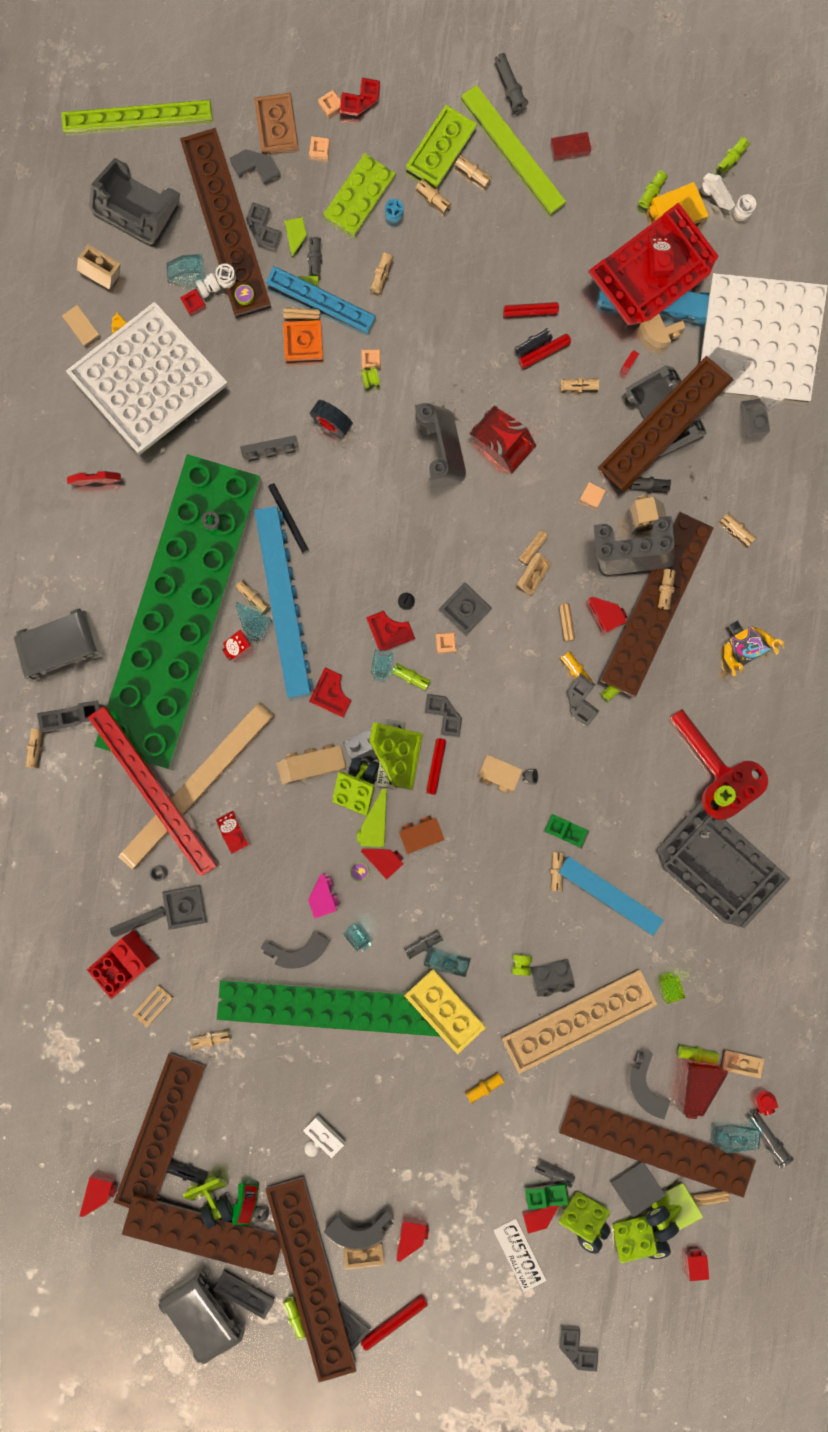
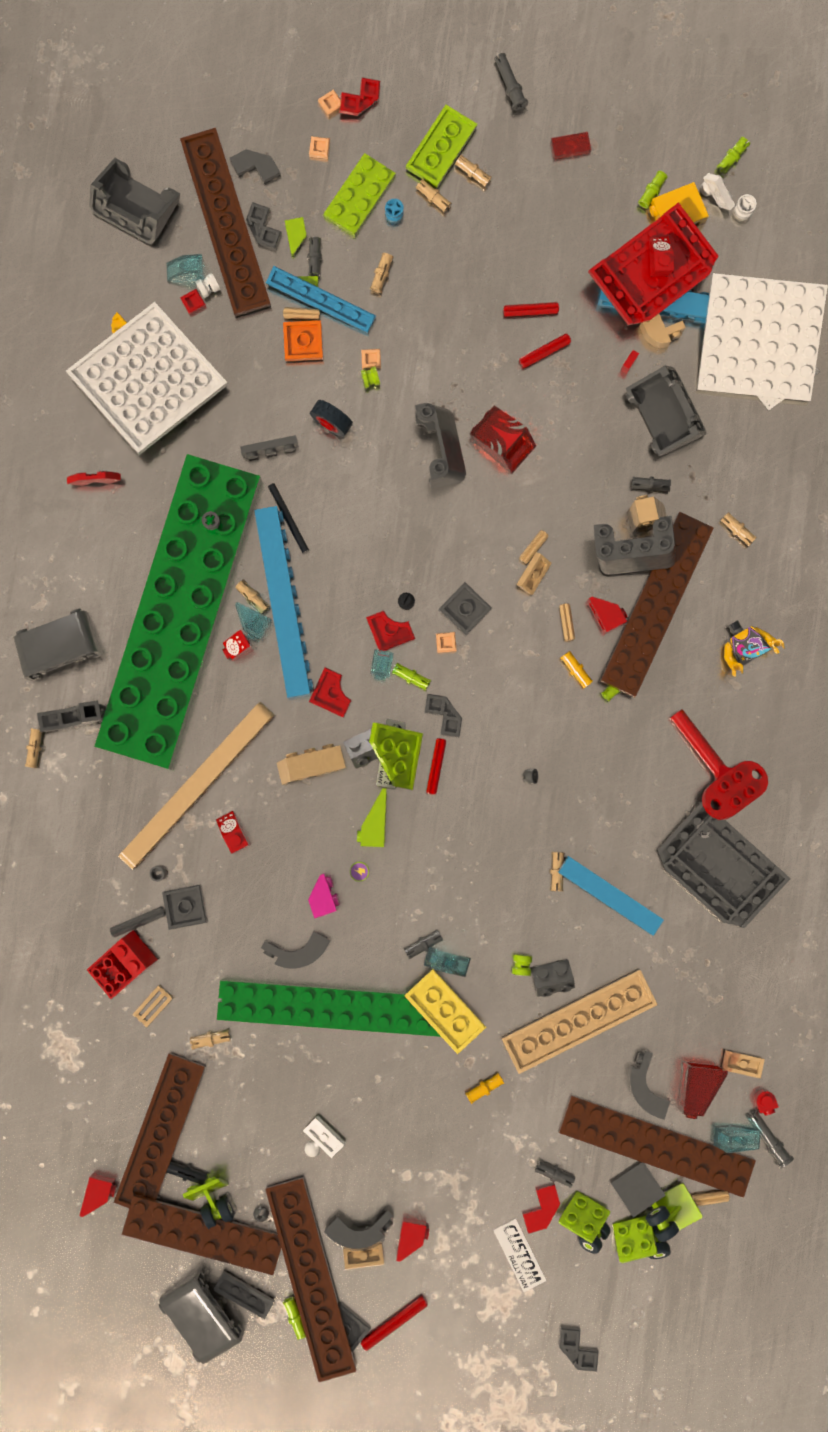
(81, 325): tan tile -> none
(98, 266): tan brick -> none
(137, 116): lime tile -> none
(152, 790): red plate -> none
(229, 278): white wheel -> none
(243, 1211): slope -> none
(244, 294): tile -> none
(276, 123): medium nougat tile -> none
(352, 790): lime plate -> none
(358, 936): clear light blue slope -> none
(384, 860): red slope -> none
(421, 835): dark orange brick -> none
(499, 773): tan brick -> none
(513, 149): lime tile -> none
(533, 342): black pin -> none
(547, 1196): green slope -> none
(567, 831): green slope -> none
(580, 384): tan pin -> none
(580, 707): dark grey tile -> none
(592, 495): light nougat tile -> none
(665, 423): reddish brown plate -> none
(666, 589): tan pin -> none
(671, 988): clear neon green brick -> none
(696, 1265): red brick -> none
(698, 1054): lime pin -> none
(720, 796): lime wheel -> none
(755, 418): dark grey slope -> none

